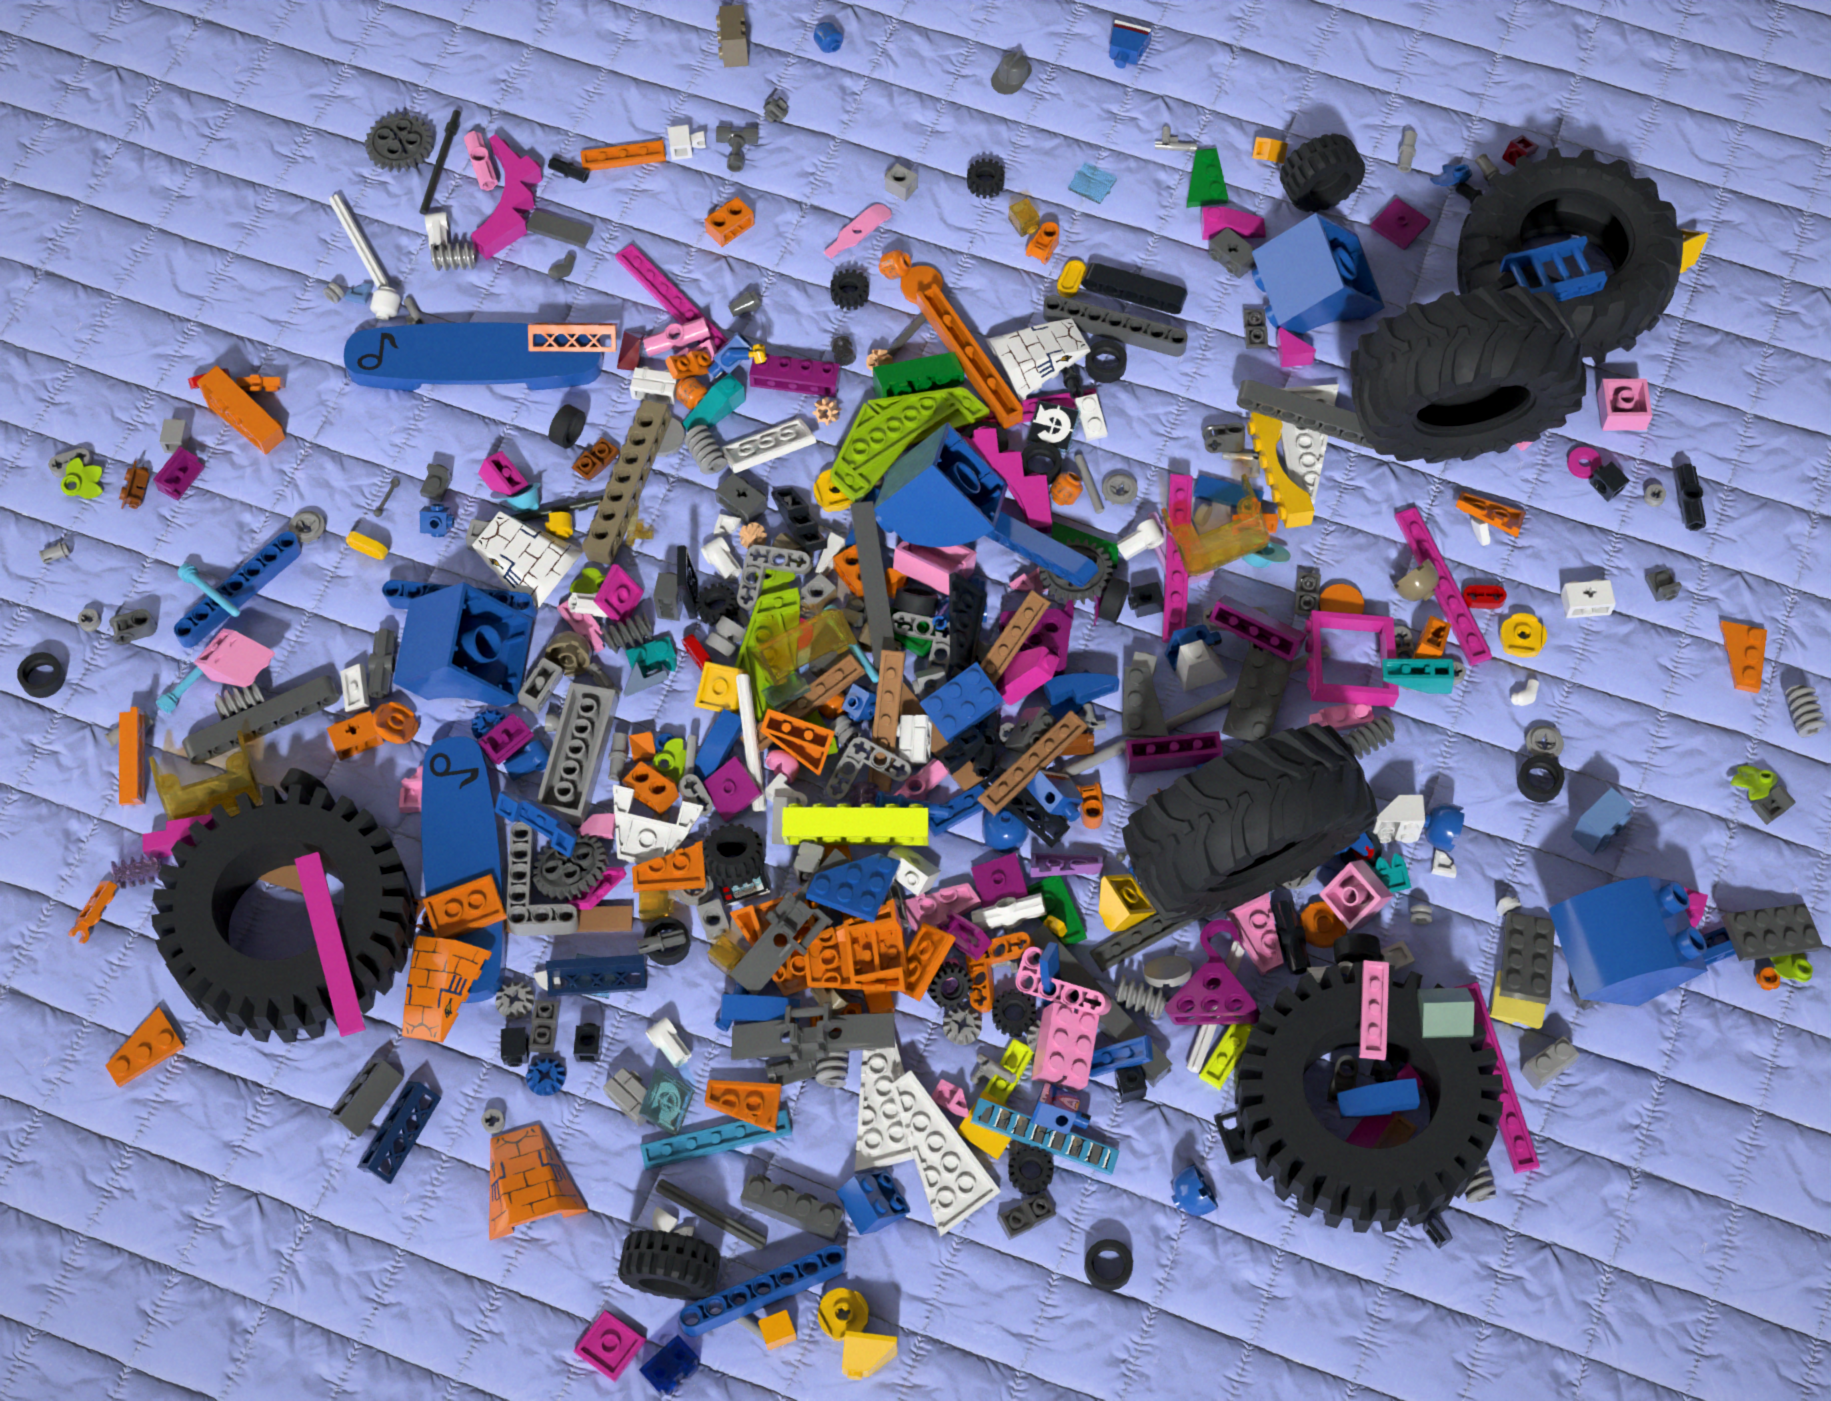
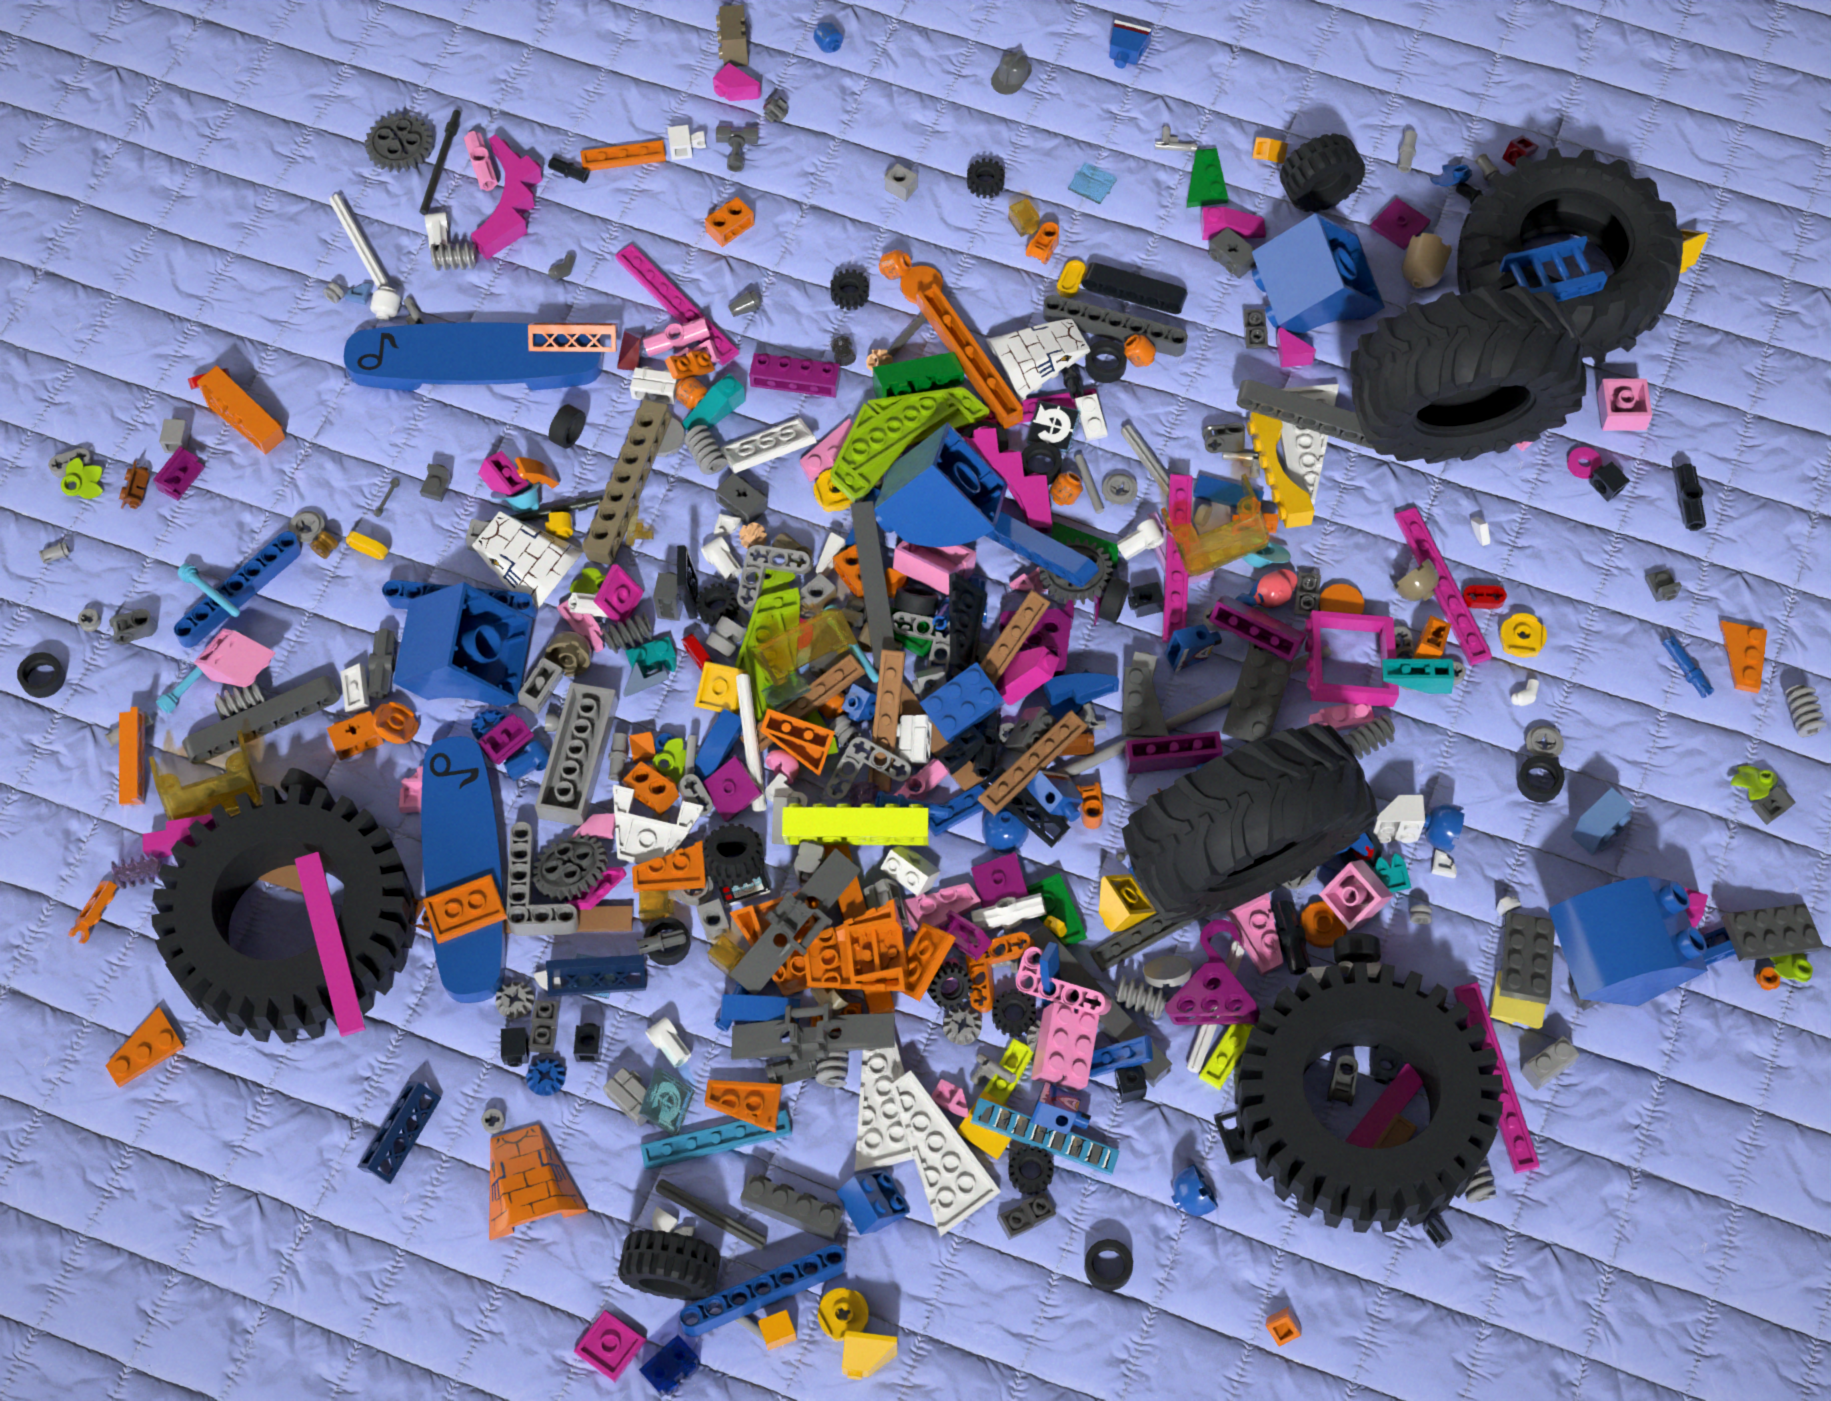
(256, 383): orange plate -> none
(323, 544): none -> pearl gold wheel
(366, 1096): dark grey panel -> none
(436, 520): blue brick -> none
(438, 984): orange wedge -> none
(536, 471): none -> orange slope
(538, 817): blue slope -> none
(559, 229): dark grey tile -> none
(595, 461): dark orange slope -> none
(601, 678): light grey axle -> none
(734, 352): blue torso -> none
(735, 85): none -> dark pink slope
(798, 520): black slope -> none
(824, 416): light nougat gear -> none
(826, 452): none -> bright pink wing
(856, 887): blue plate -> none
(866, 223): bright pink piece -> none
(1065, 864): medium lavender wing -> none
(1139, 350): none -> orange head
(1146, 458): none -> light grey axle
(1198, 665): white slope -> none
(1271, 589): none -> coral hair
(1283, 1326): none -> orange slope
(1374, 1010): bright pink plate -> none
(1379, 1099): blue slope -> none
(1397, 955): white tile -> none
(1425, 260): none -> tan cylinder
(1446, 1012): slope -> none
(1494, 513): orange wing -> none
(1588, 598): white brick -> none
(1656, 489): light grey bush -> none
(1693, 674): none -> blue pin

